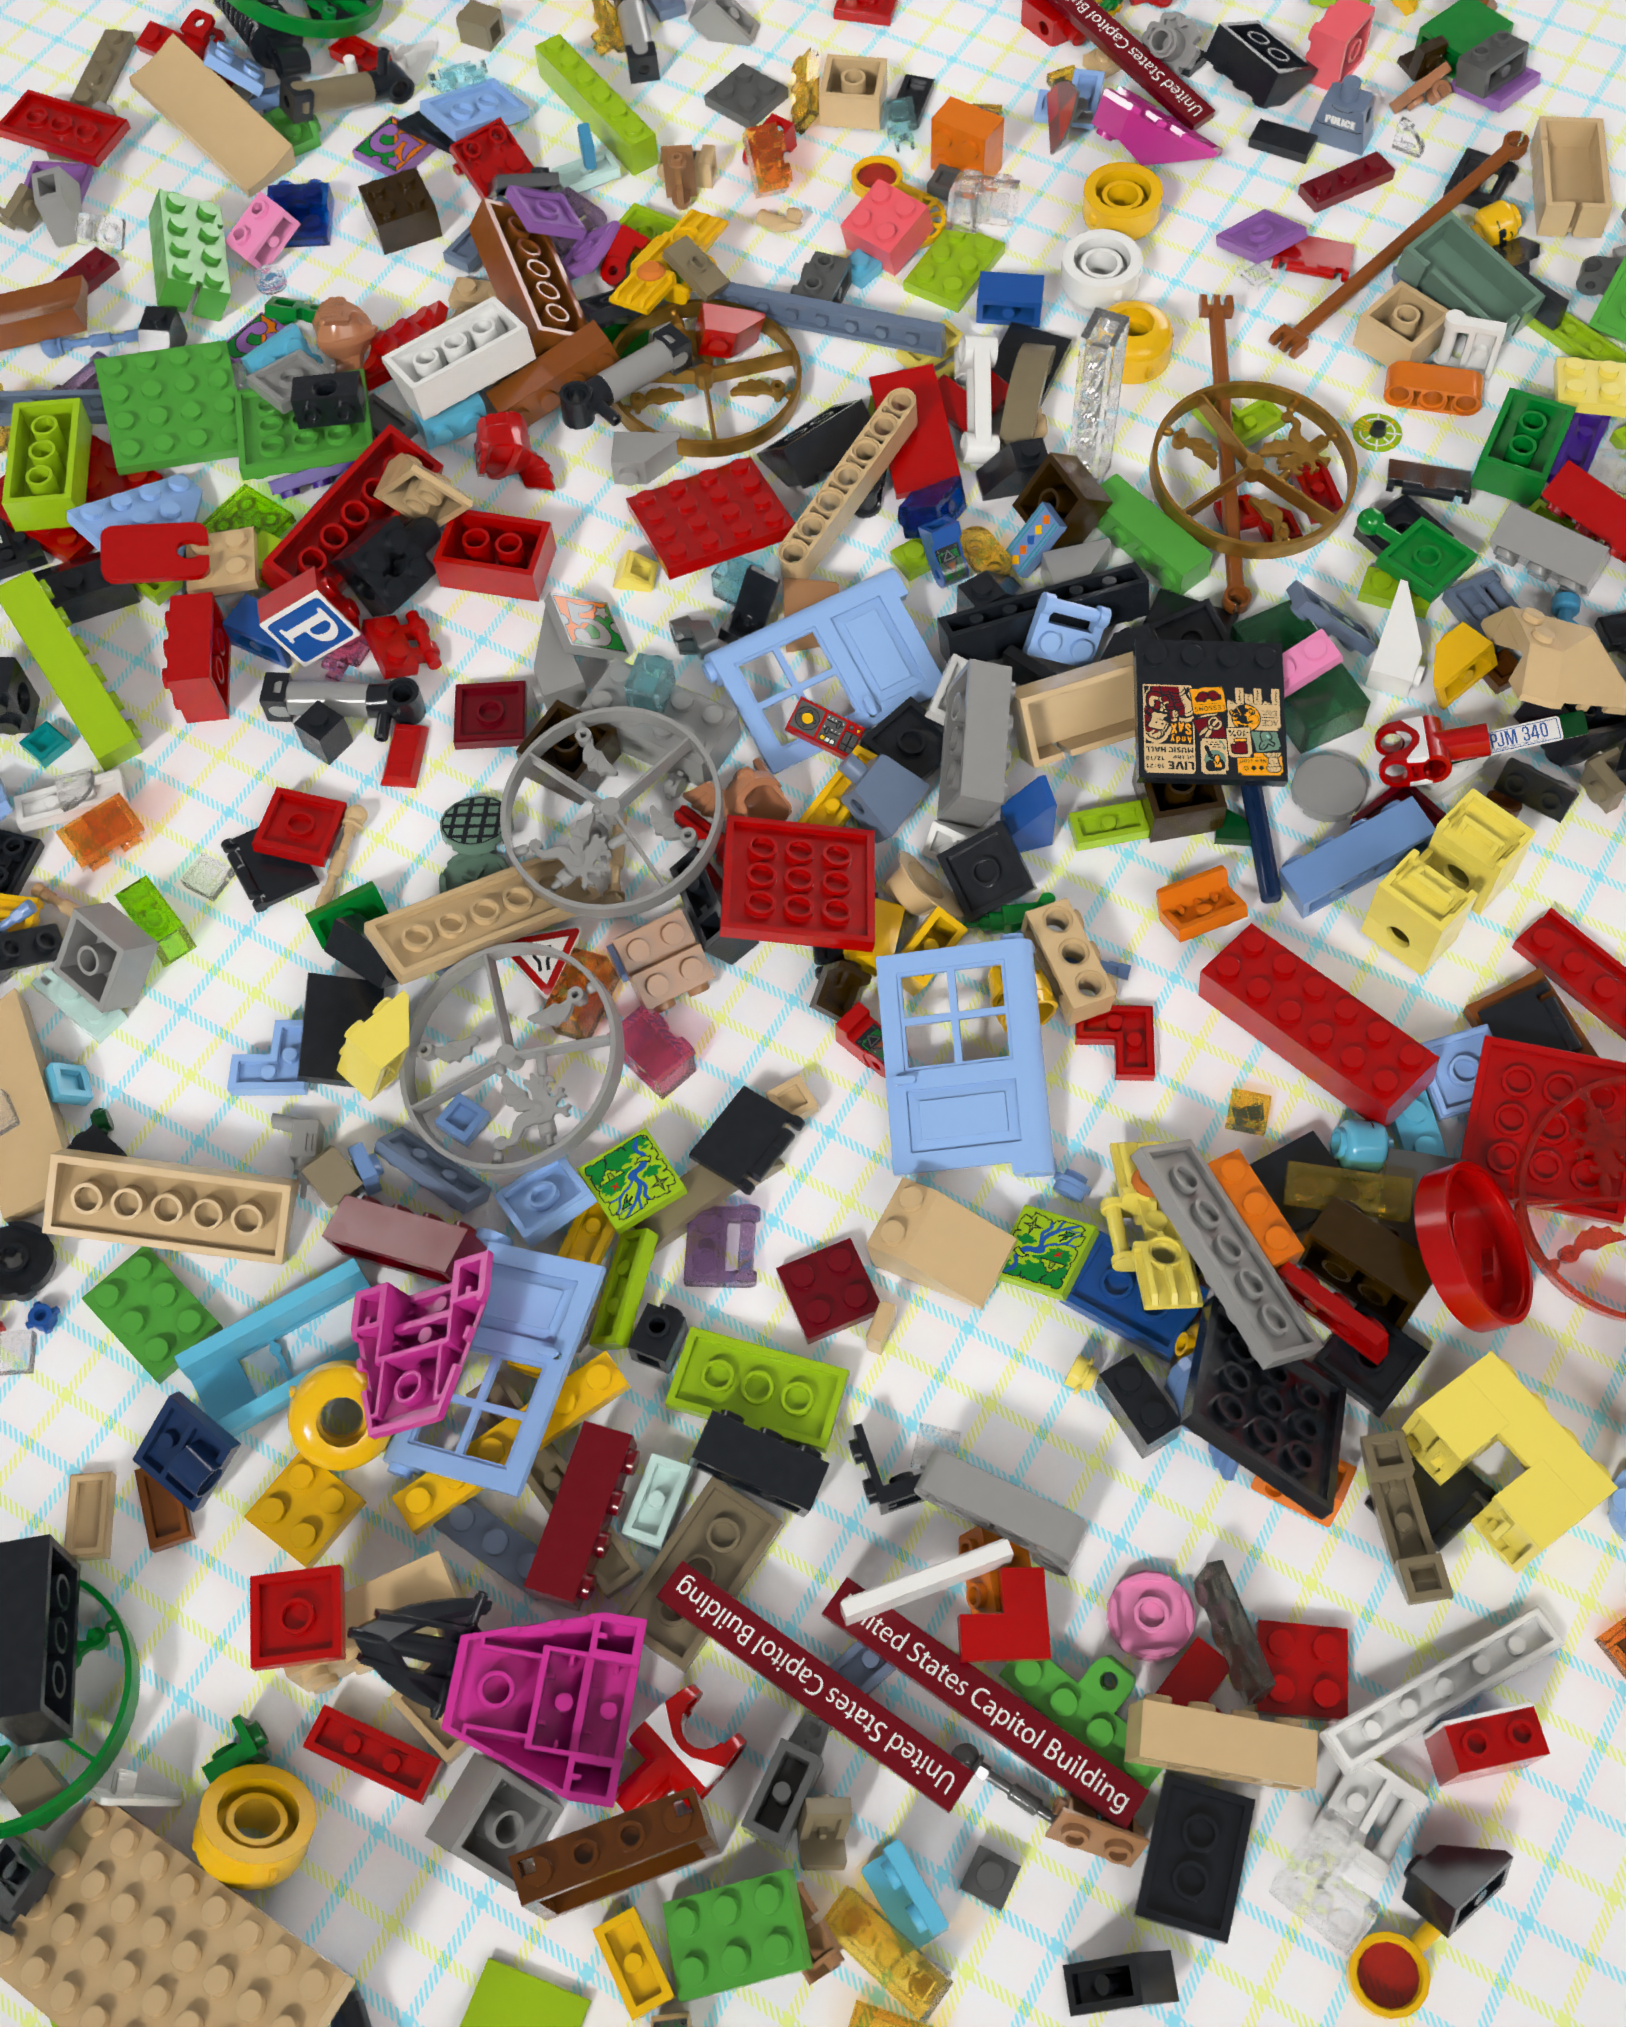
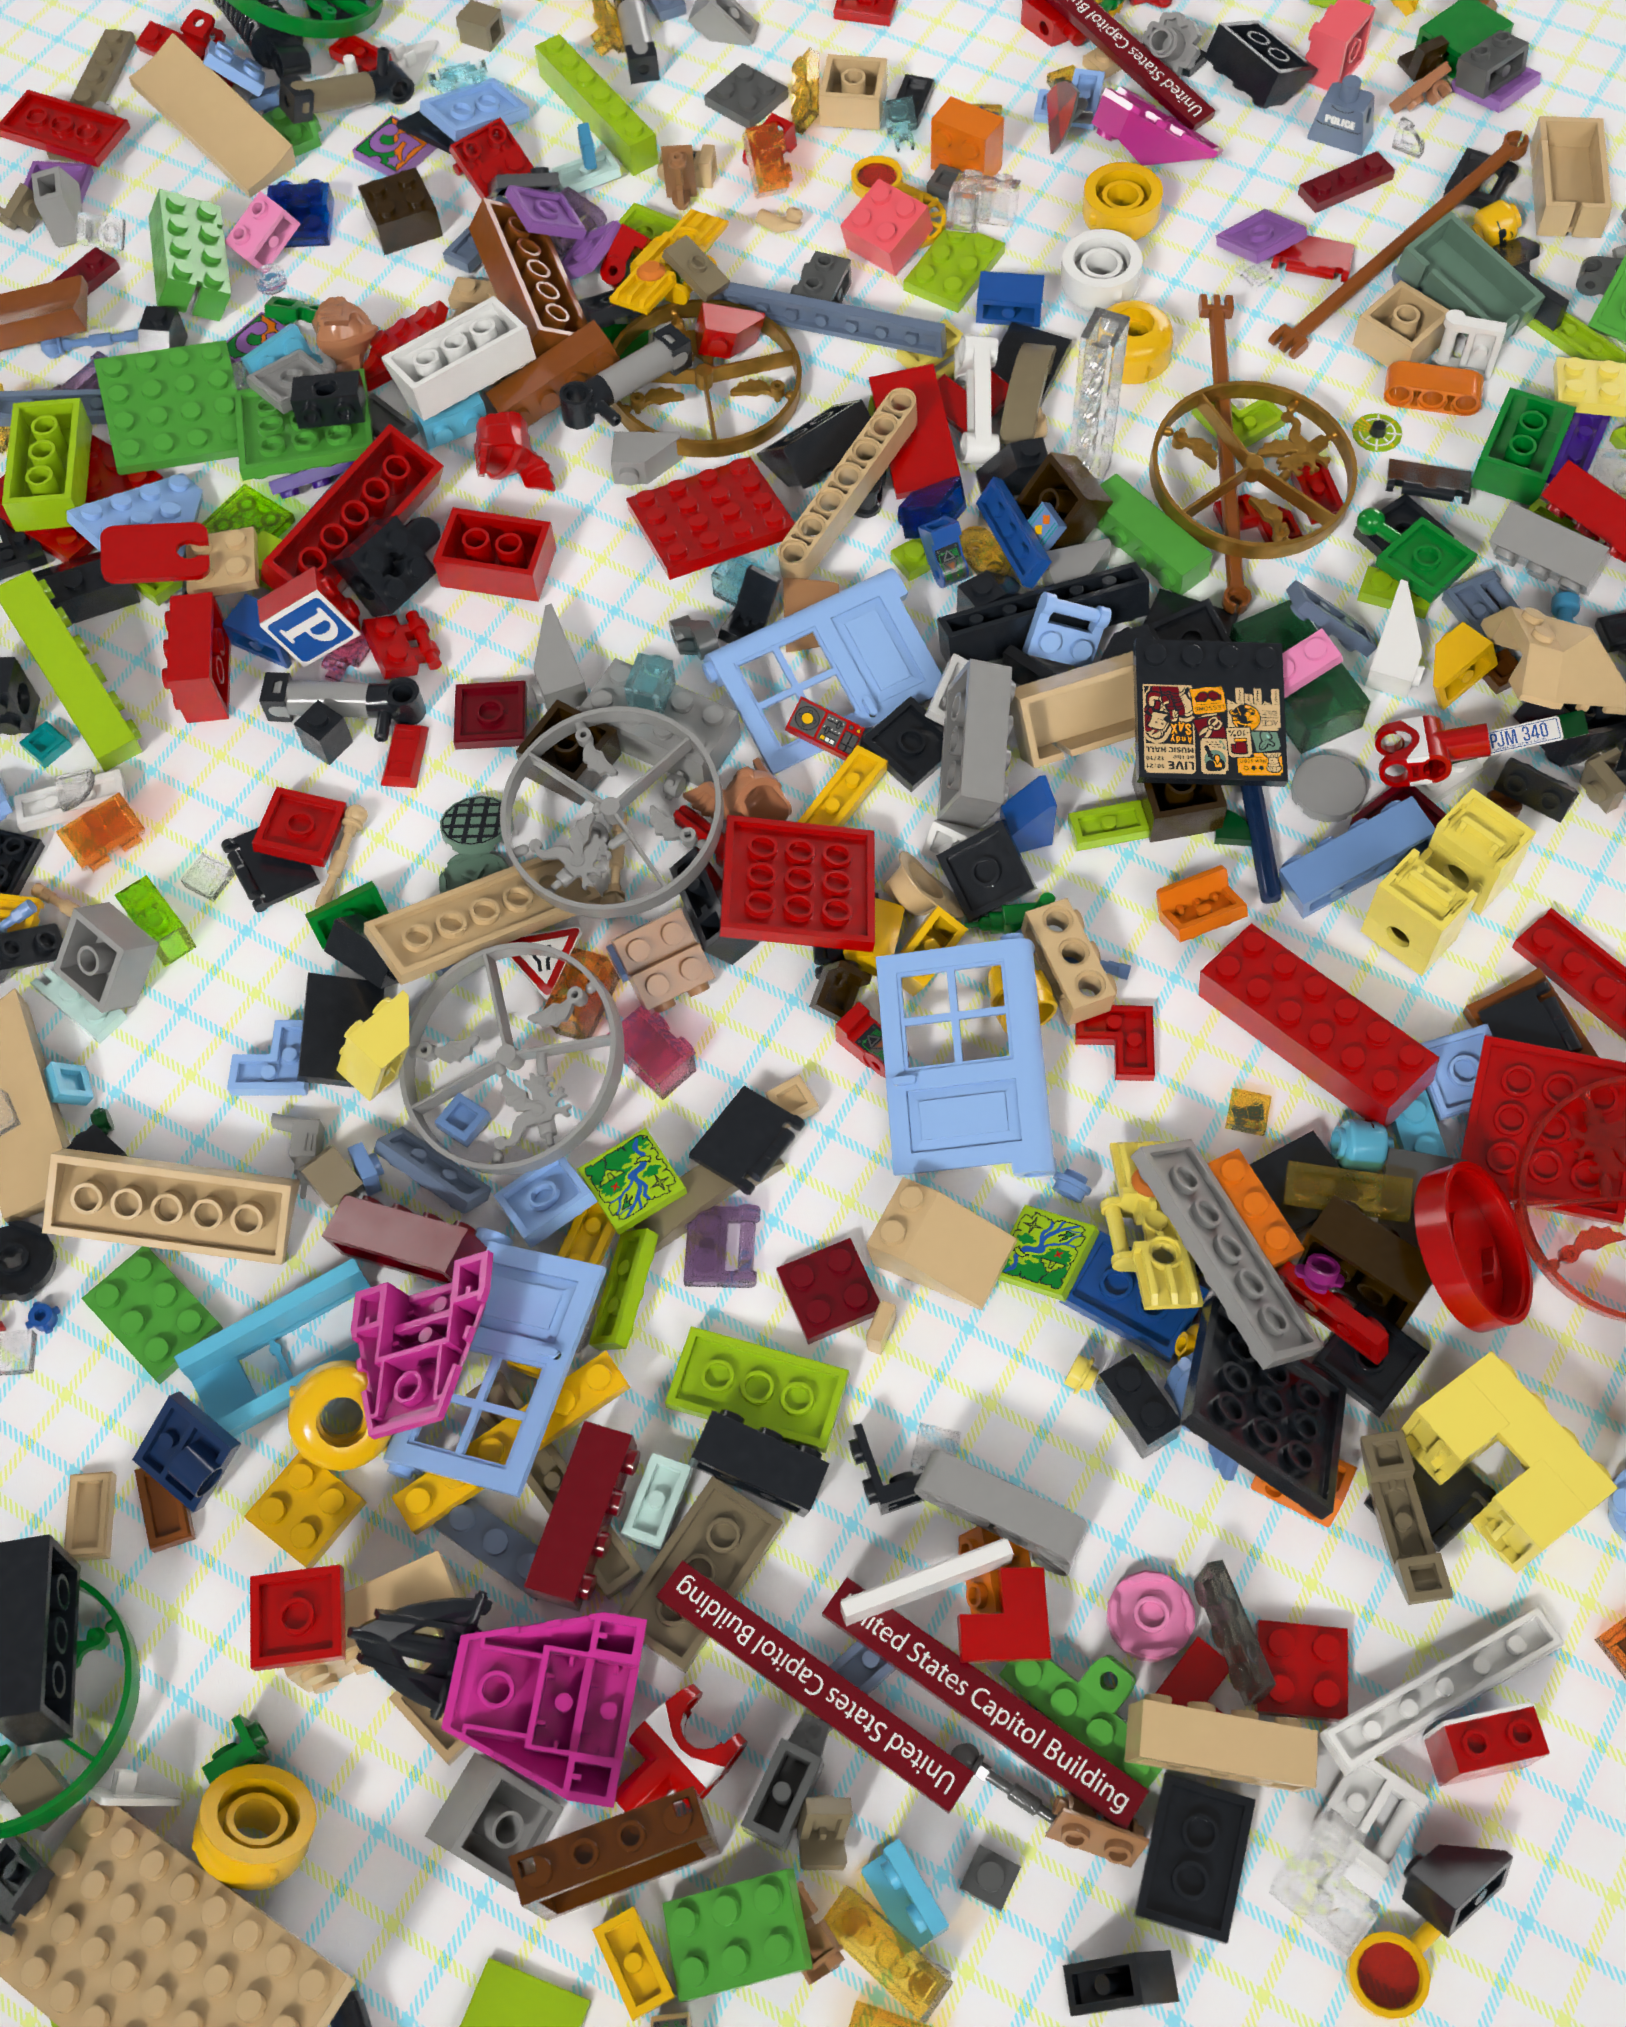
(373, 1754): red plate -> none
(420, 492): tan slope -> none
(585, 627): tile -> none
(635, 572): light yellow slope -> none
(658, 1337): black brick -> none
(863, 268): medium azure plate -> none
(880, 793): sand blue torso -> none
(1013, 532): none -> blue tile
(1282, 141): black tile -> none
(1320, 1273): none -> magenta plate

